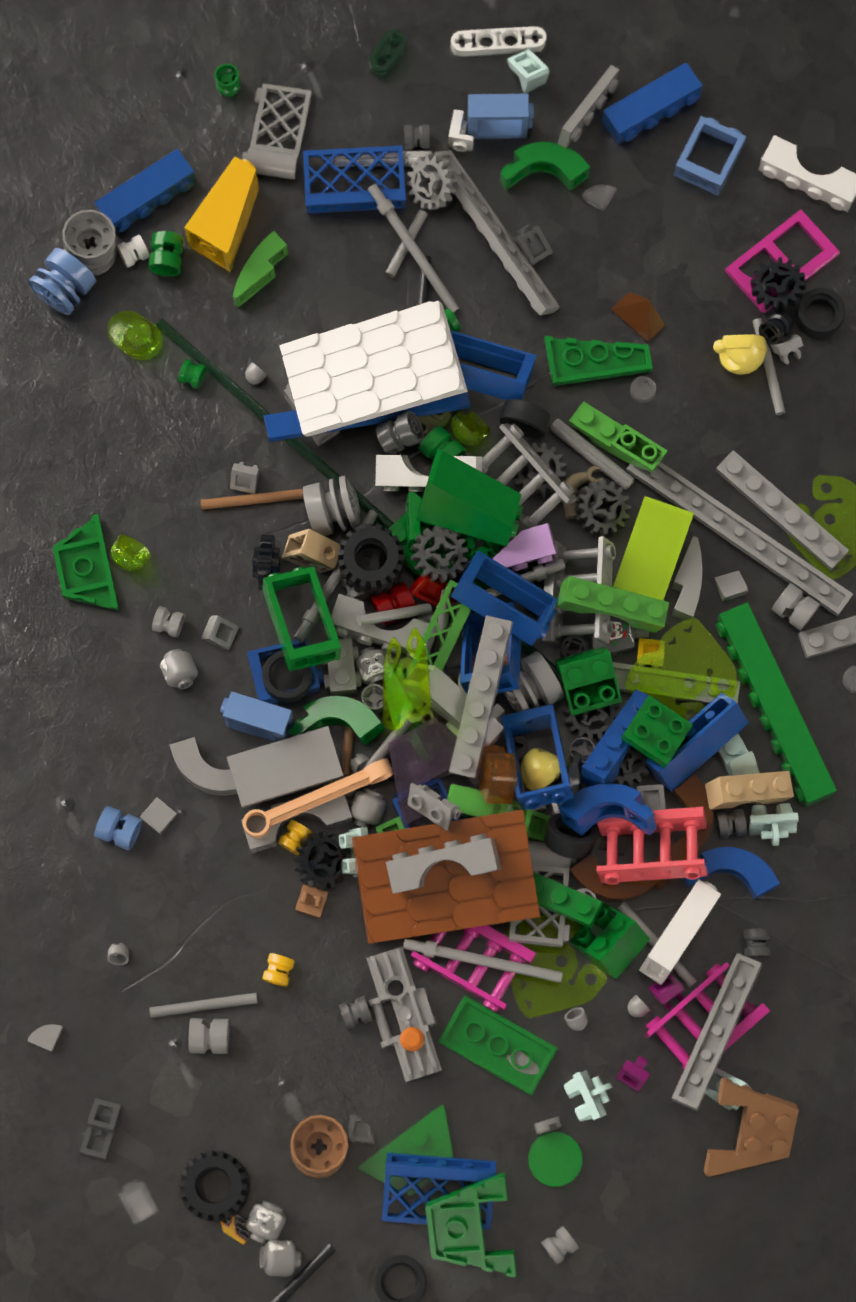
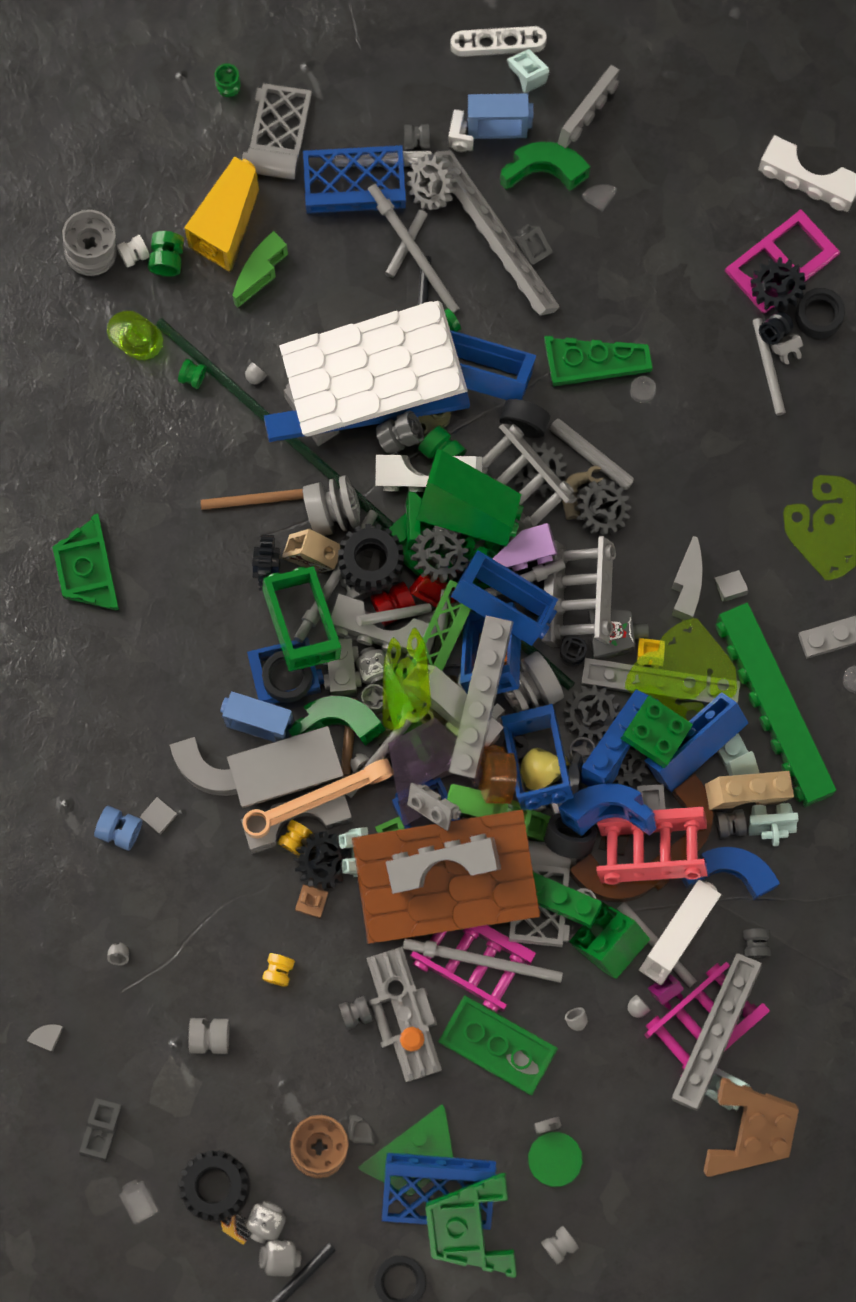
(63, 278): medium blue wheel -> none
(129, 553): clear neon green hair -> none
(147, 191): blue brick -> none
(168, 621): light grey wheel -> none
(179, 668): light grey head -> none
(203, 1005): light grey bar -> none
(220, 632): light grey slope -> none
(244, 478): light grey tile -> none
(367, 808): light grey head -> none
(385, 53): clear green plate -> none
(469, 428): clear neon green hair -> none
(550, 995): clear neon green piece -> none
(583, 1085): light aqua hips -> none
(588, 680): green slope -> none
(591, 597): bright green arch -> none
(617, 439): bright green slope -> none
(633, 1073): magenta tile -> none
(639, 316): reddish brown slope -> none
(652, 103): blue brick -> none
(653, 549): lime slope -> none
(703, 177): medium blue window -> none
(741, 352): light yellow piece -> none
(744, 536): light grey plate -> none
(782, 510): light grey plate -> none
(795, 606): light grey wheel -> none

